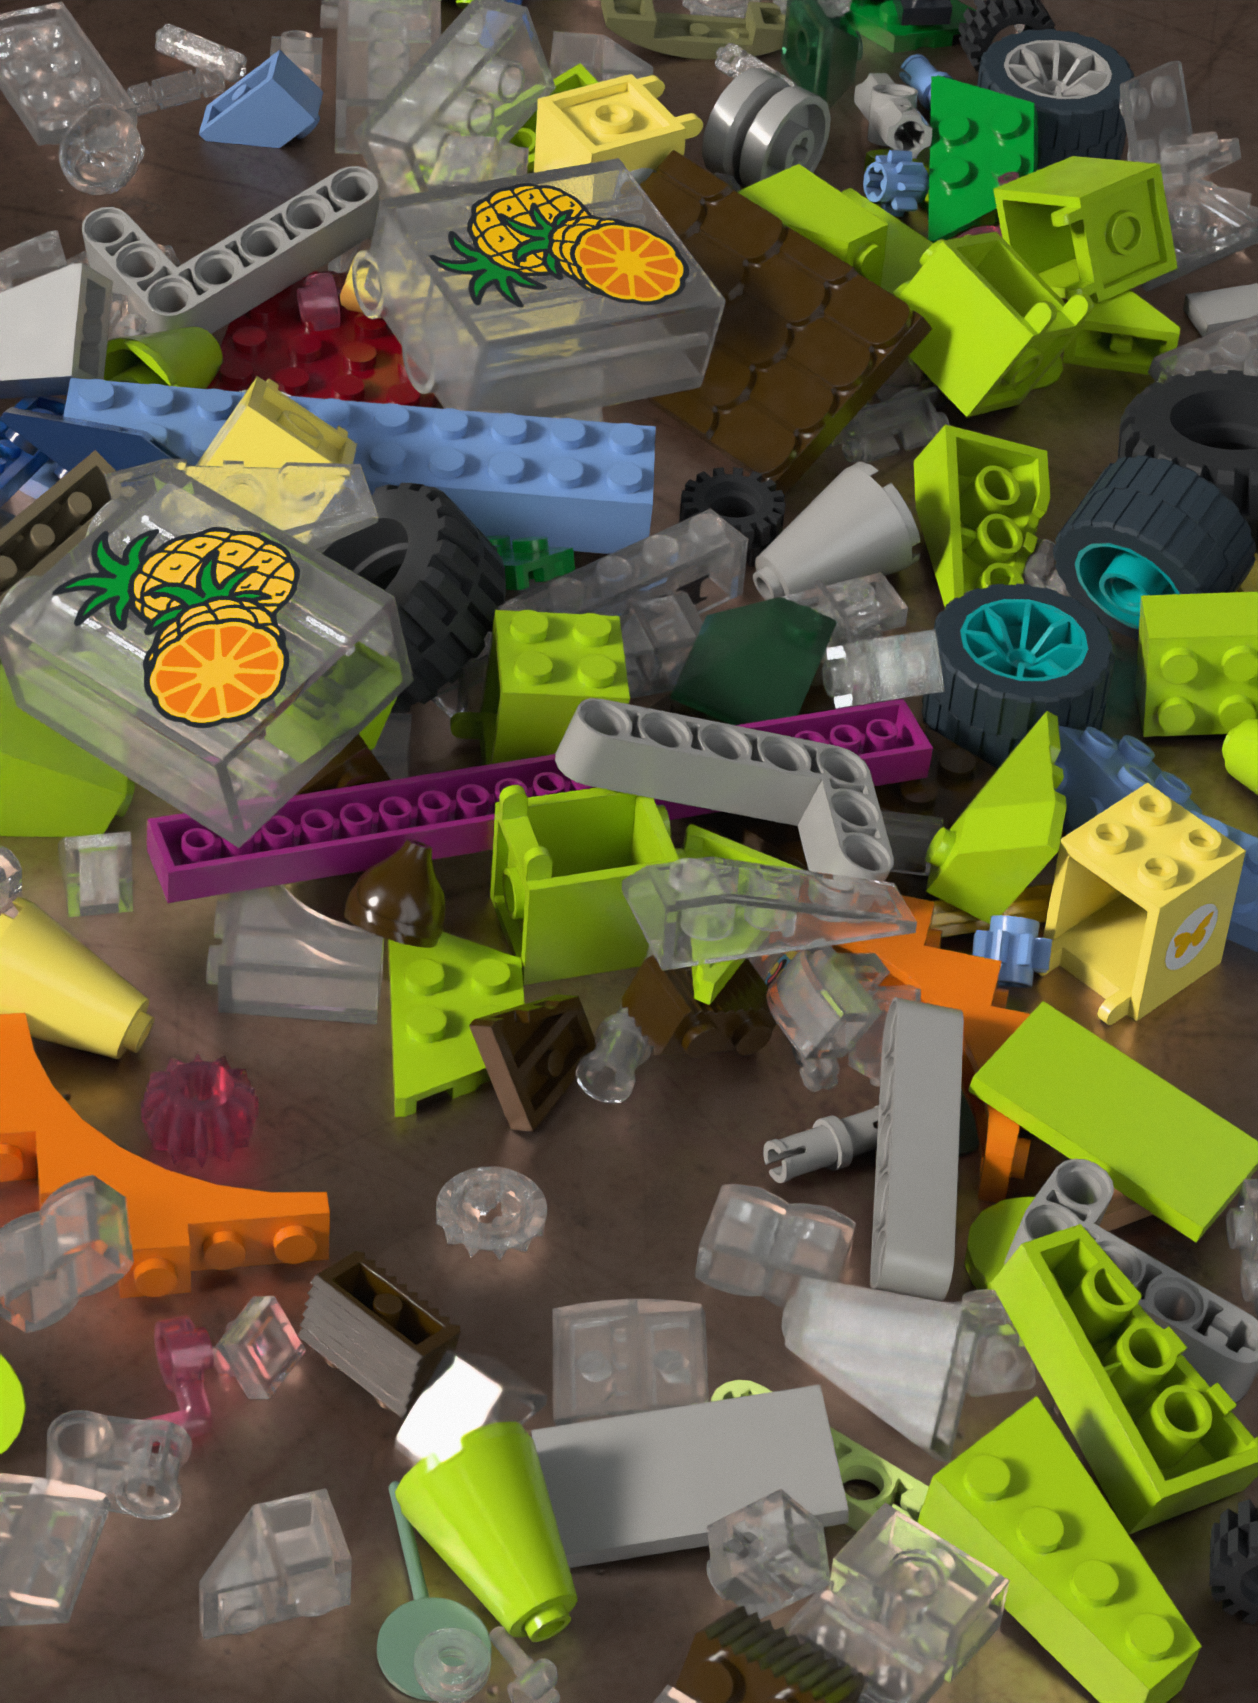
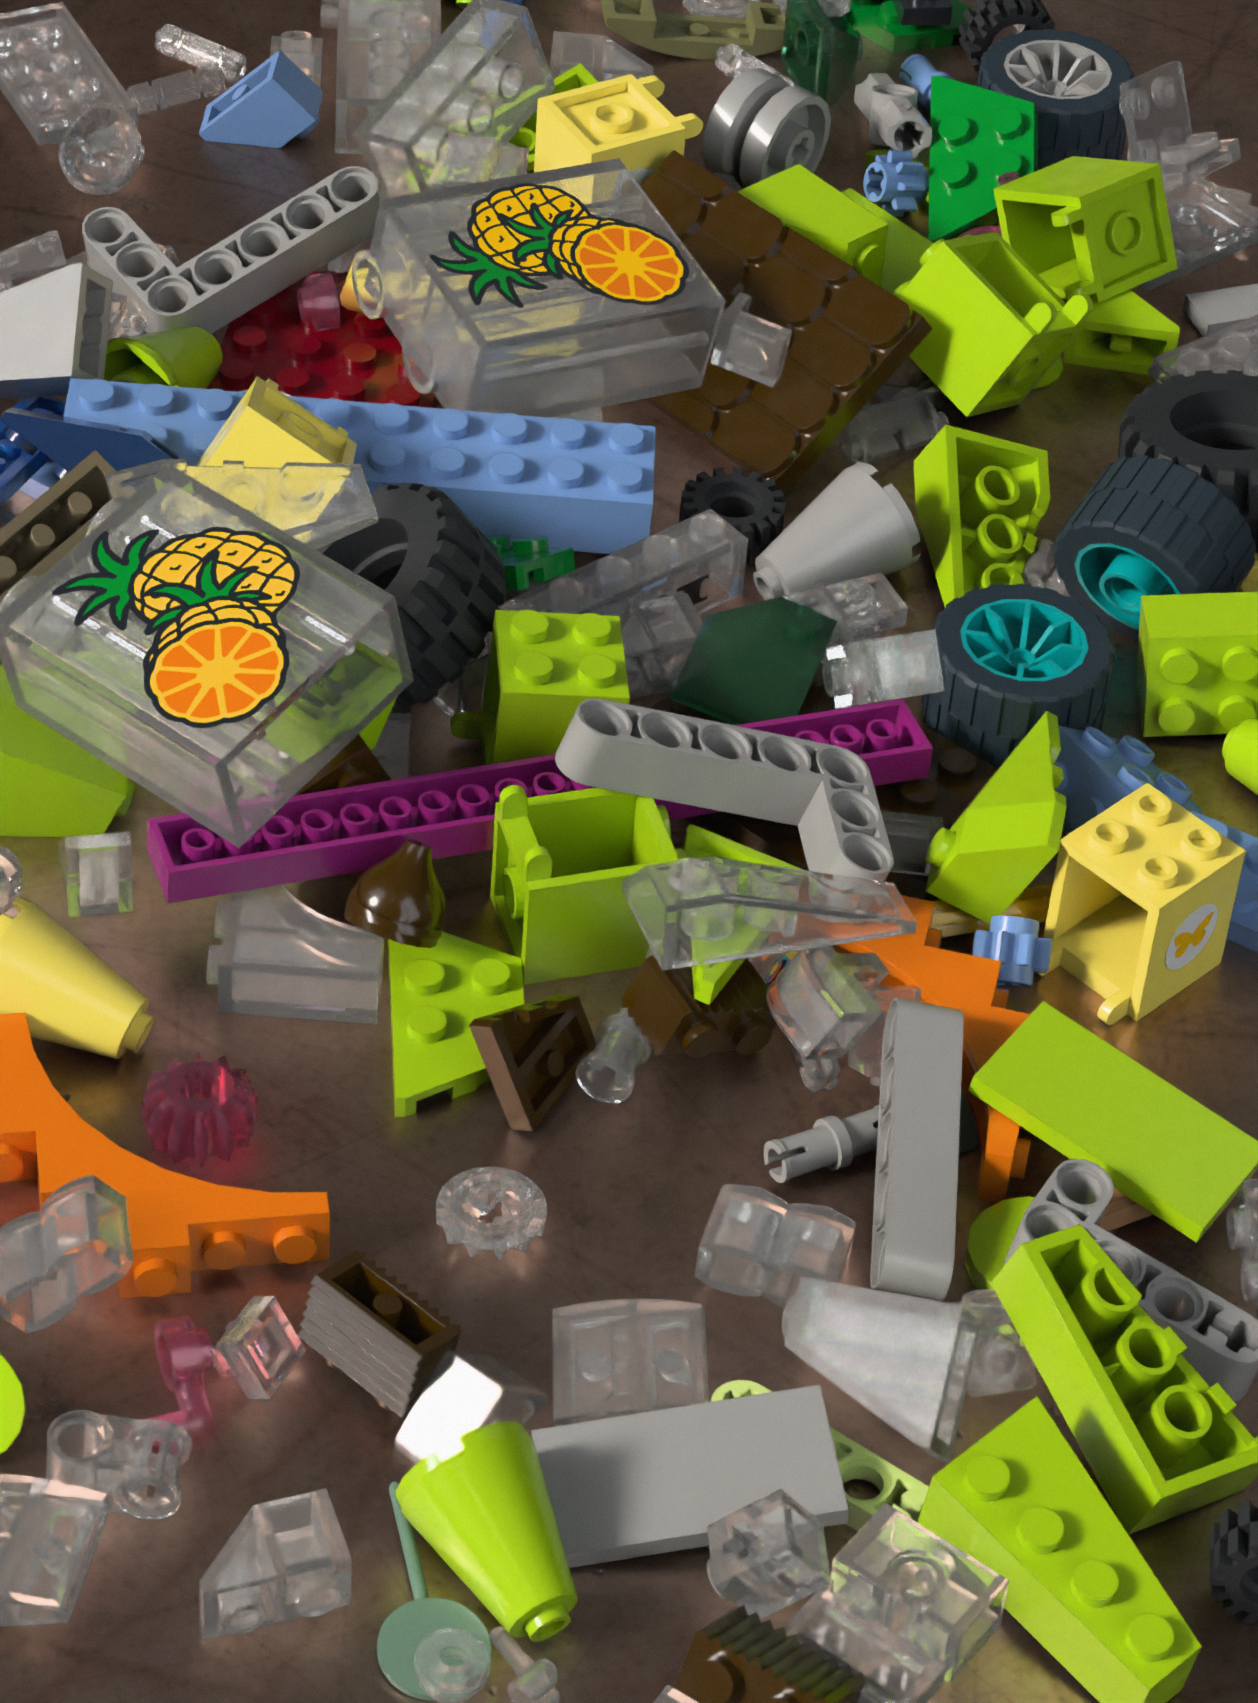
(750, 344): none -> clear bracket

